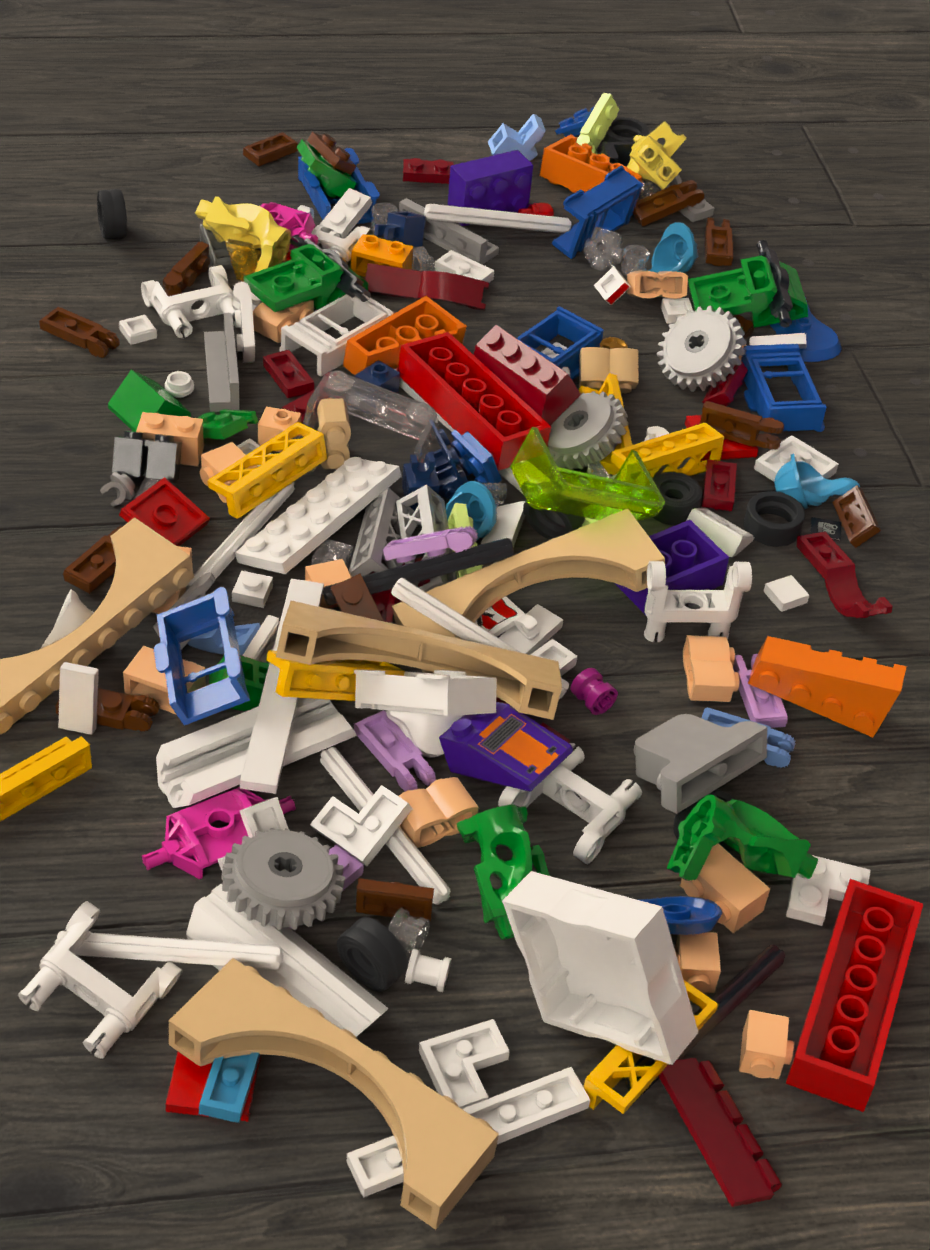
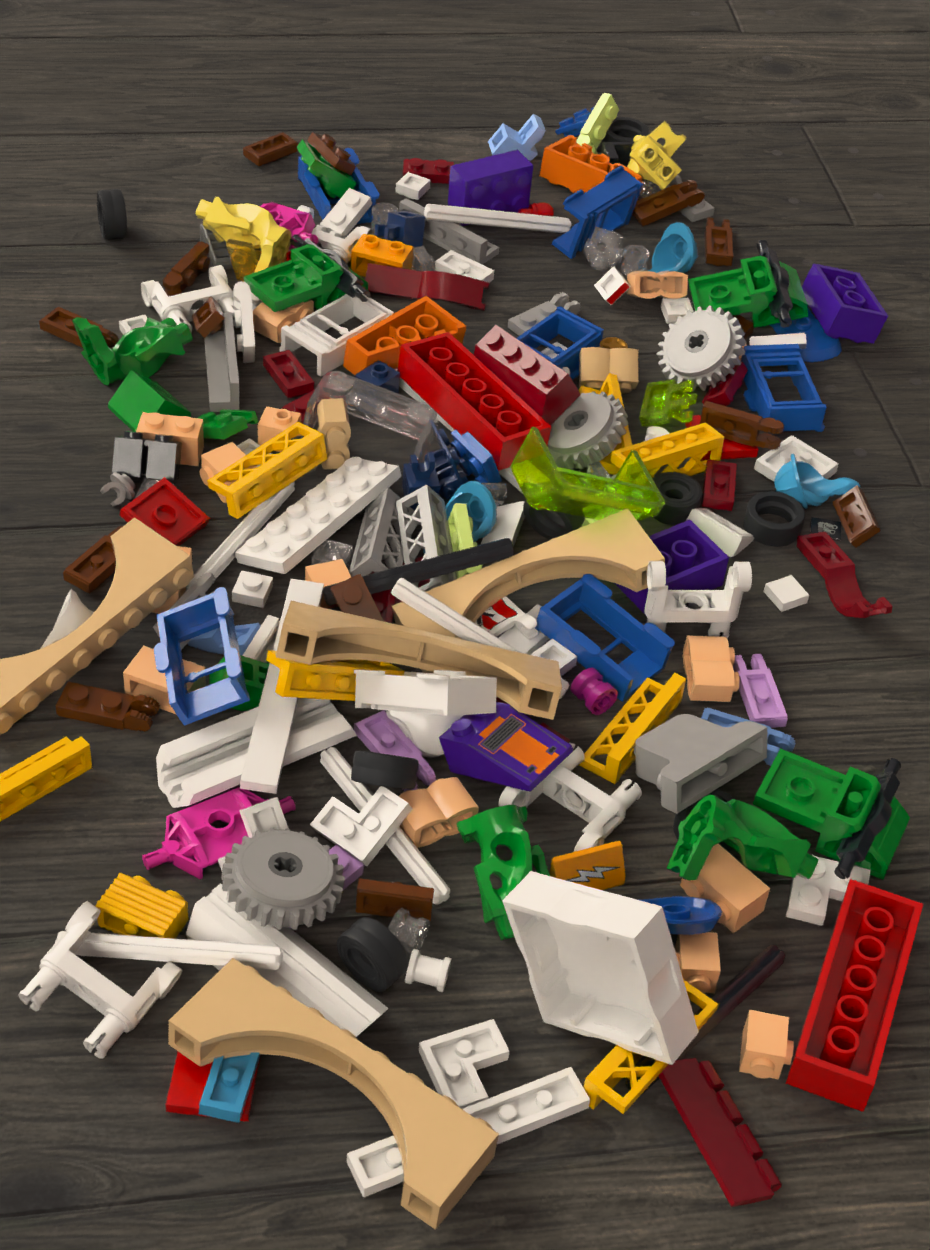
(78, 698): white tile -> none
(138, 349): none -> green hips
(141, 910): none -> yellow brick
(179, 384): white plate -> none
(208, 318): none -> reddish brown plate
(384, 770): none -> black tyre
(412, 186): none -> white plate
(432, 543): lavender hinge -> none
(531, 317): none -> light grey hinge
(592, 867): none -> light orange slope
(647, 641): none -> blue piece
(652, 715): none -> yellow fence
(660, 402): none -> clear neon green plate
(827, 683): orange wedge -> none
(843, 304): none -> dark purple brick
(852, 812): none -> green piece

